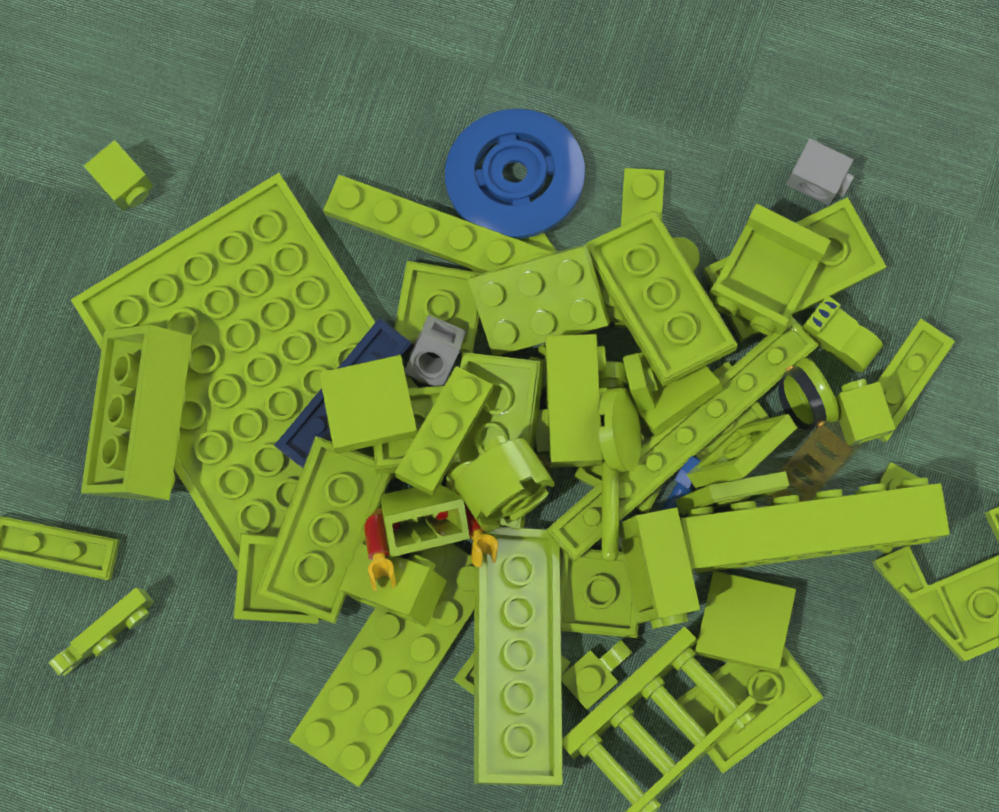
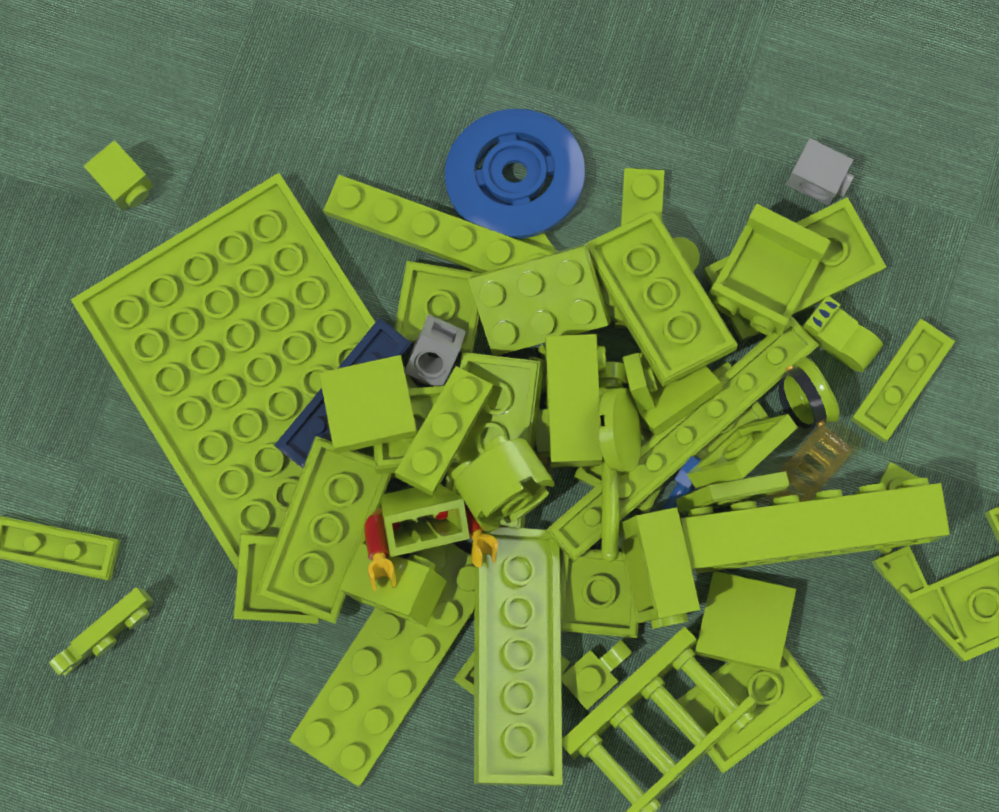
(137, 413): lime slope -> none
(864, 412): lime brick -> none

